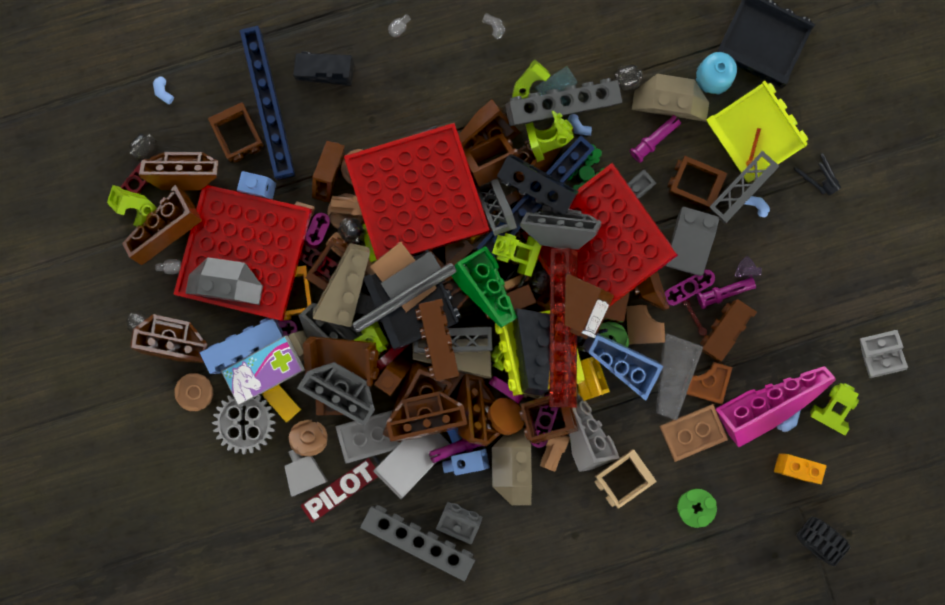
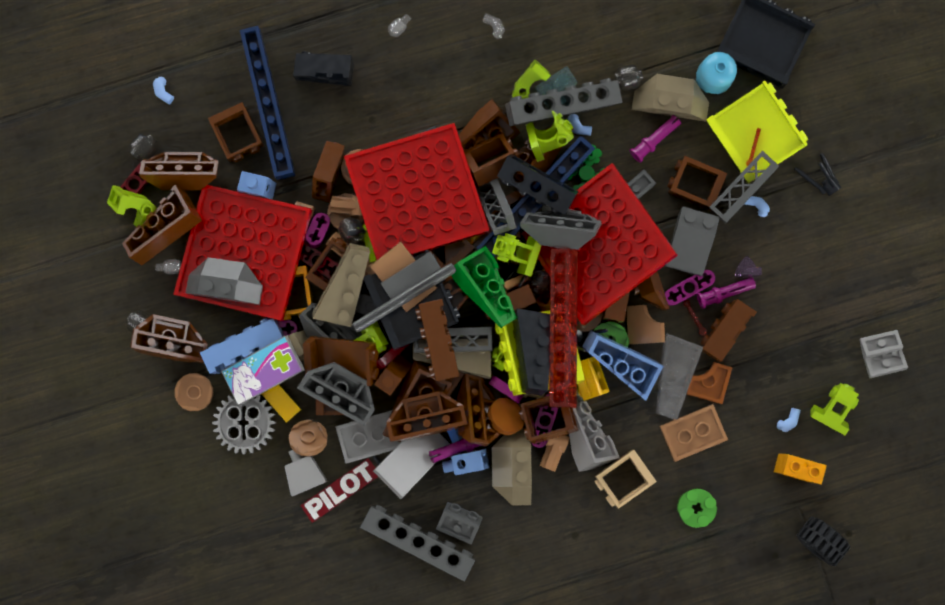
(585, 307): reddish brown slope -> none
(764, 409): dark pink wedge -> none

